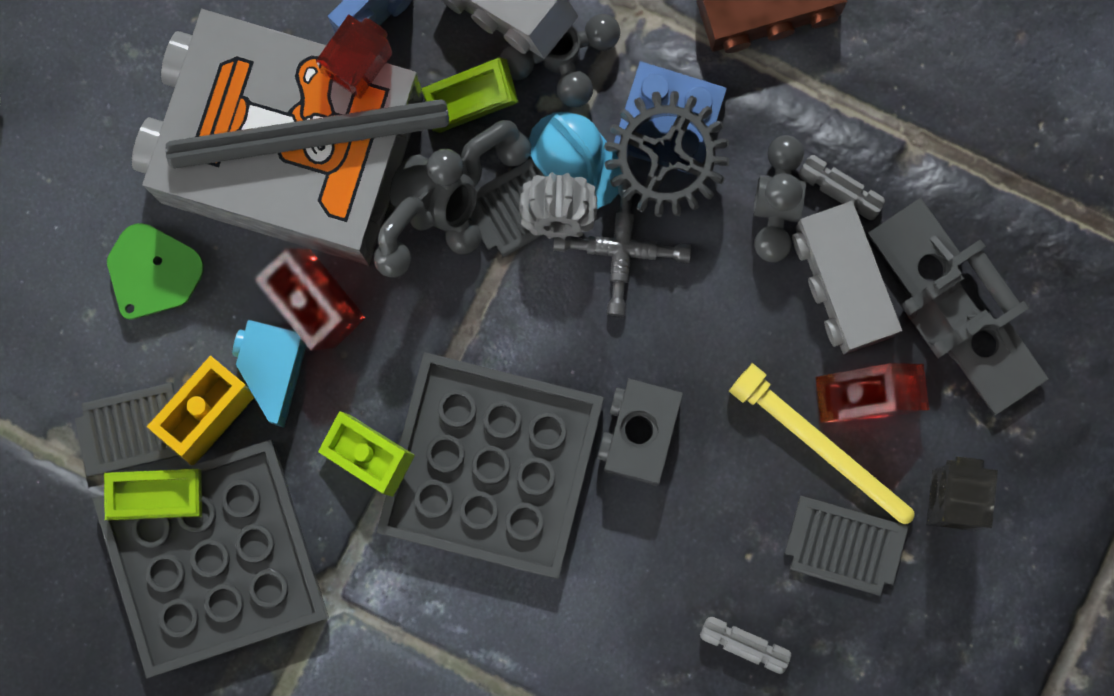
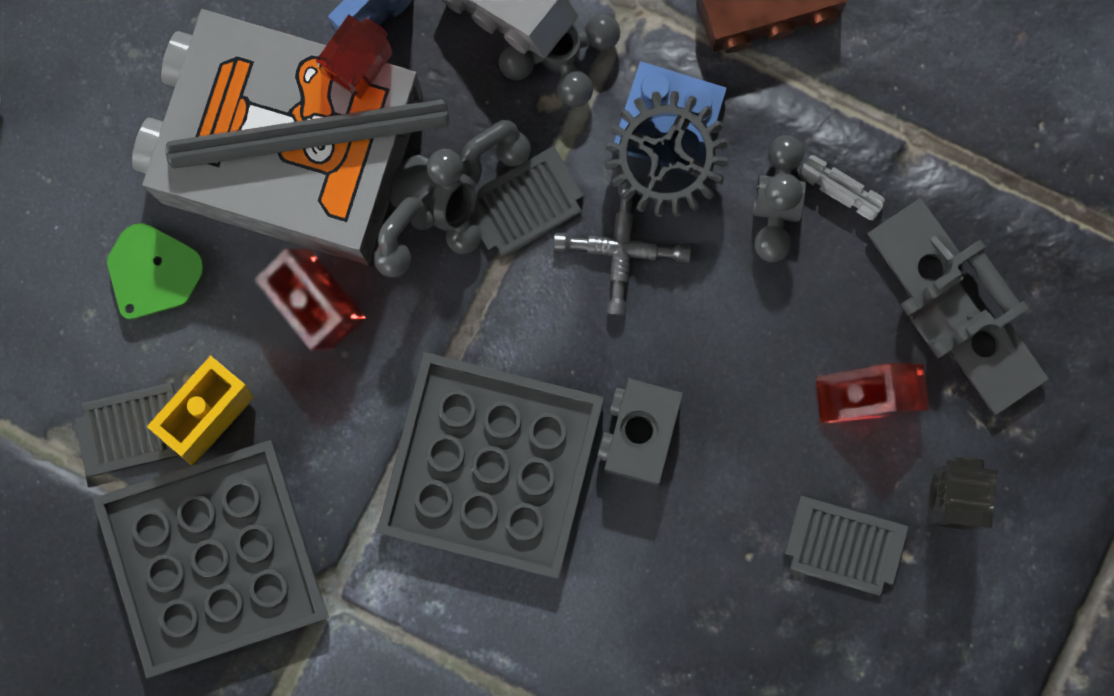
(153, 494): lime tile -> none
(270, 366): medium azure slope -> none
(366, 454): lime plate -> none
(474, 92): lime tile -> none
(558, 206): light grey gear -> none
(574, 146): medium azure piece -> none
(745, 645): light grey axle -> none
(755, 389): light yellow piece -> none
(846, 278): light grey brick -> none

